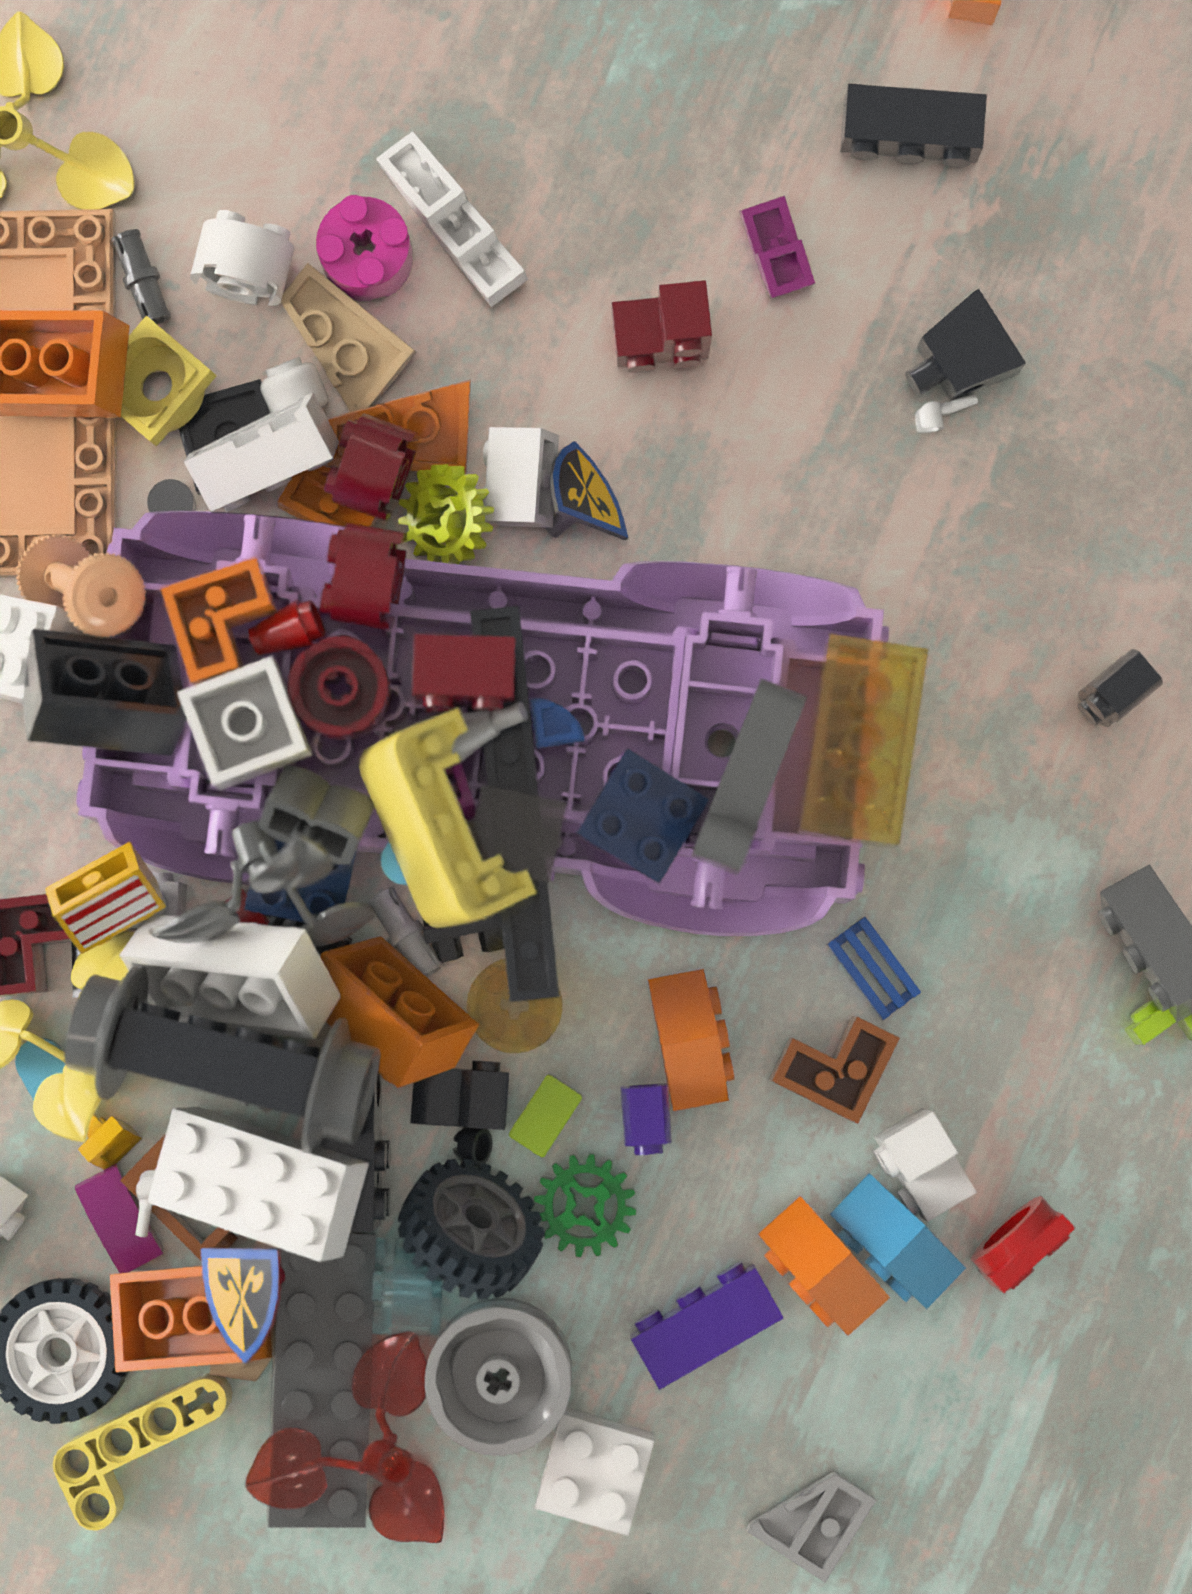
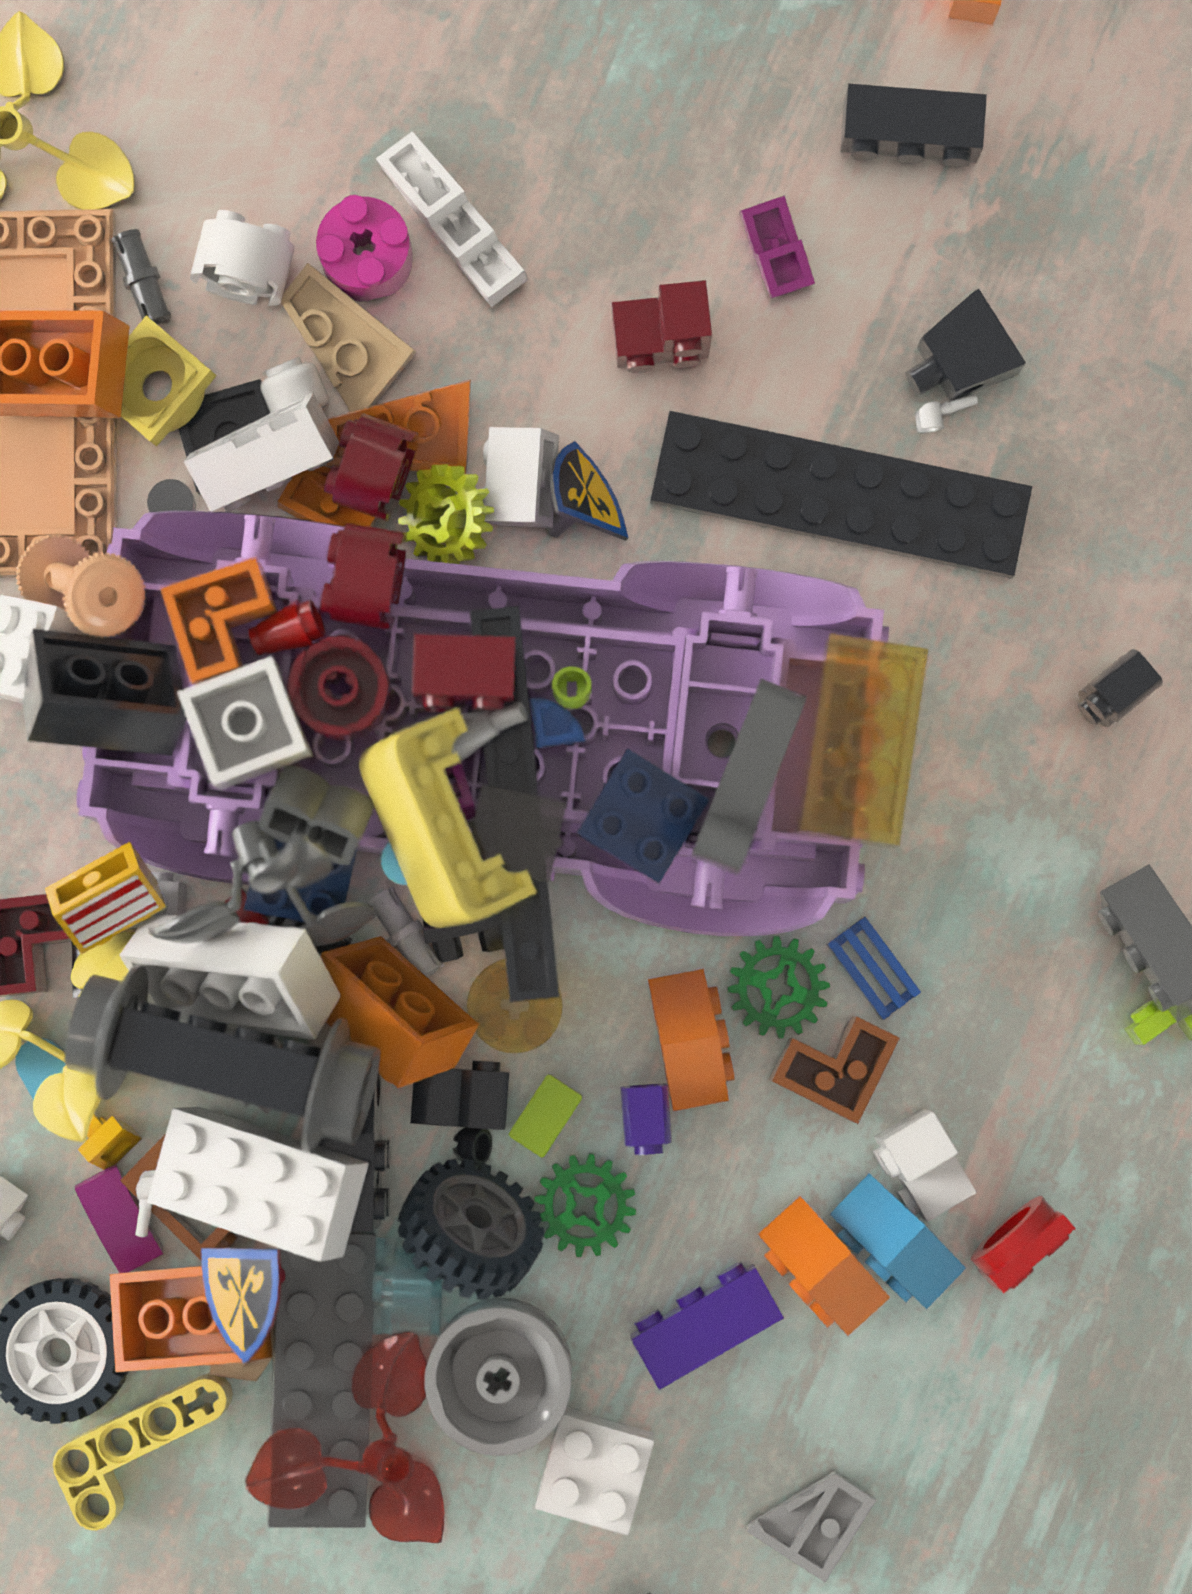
(583, 690): none -> lime hinge
(798, 994): none -> green gear
(841, 494): none -> black plate

